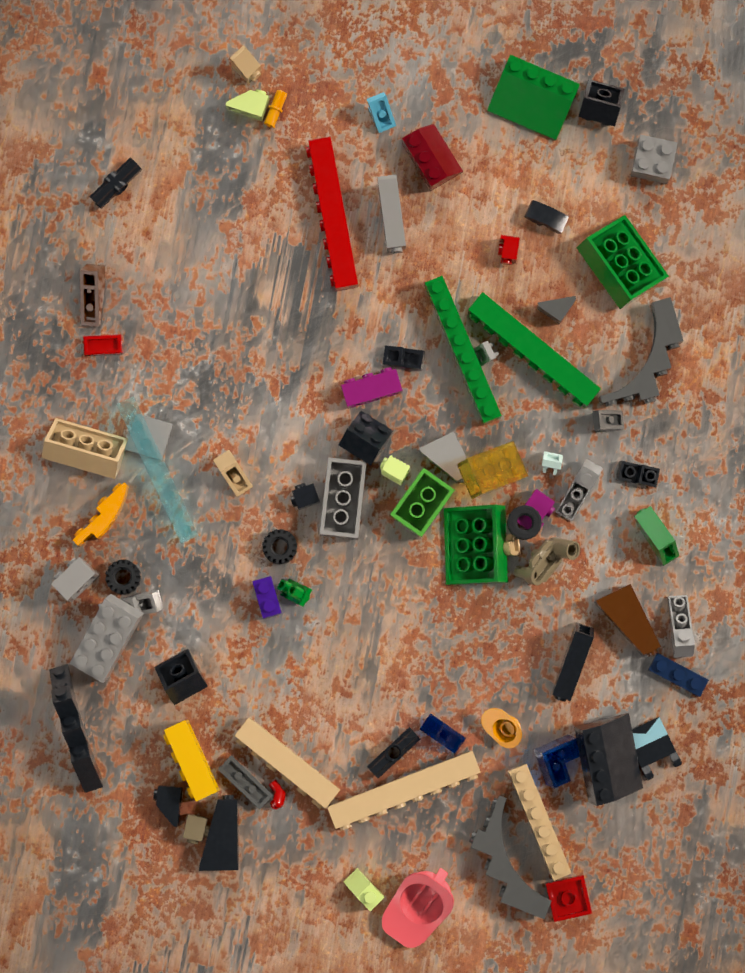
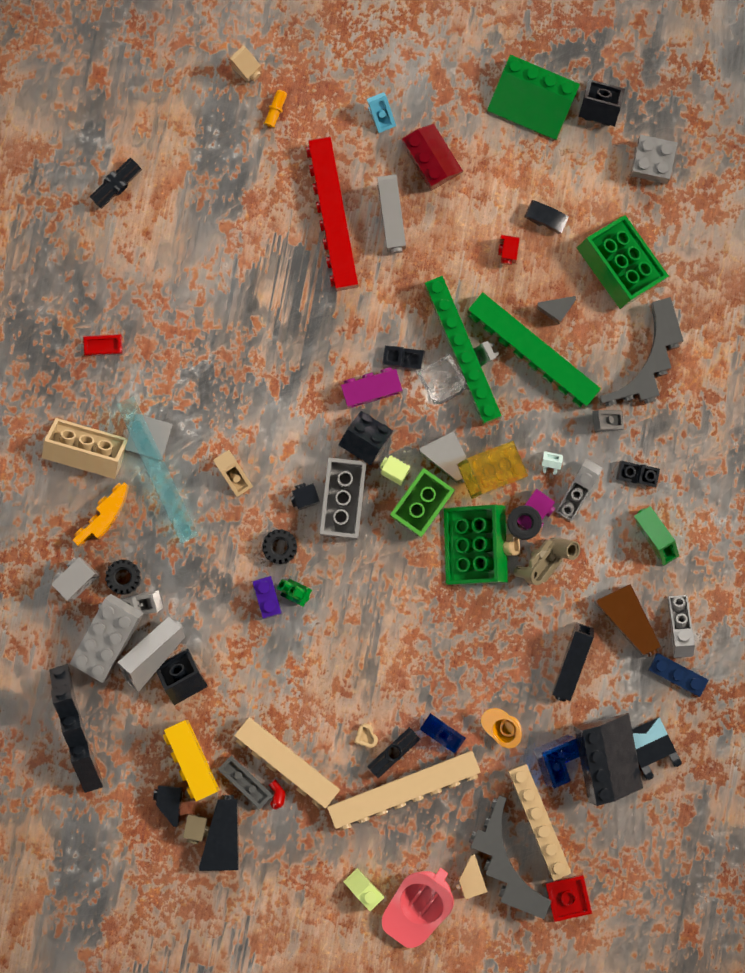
(92, 294): reddish brown slope -> none
(151, 653): none -> light grey slope
(250, 104): yellowish green slope -> none
(366, 736): none -> tan tile
(442, 380): none -> clear slope
(471, 879): none -> tan slope

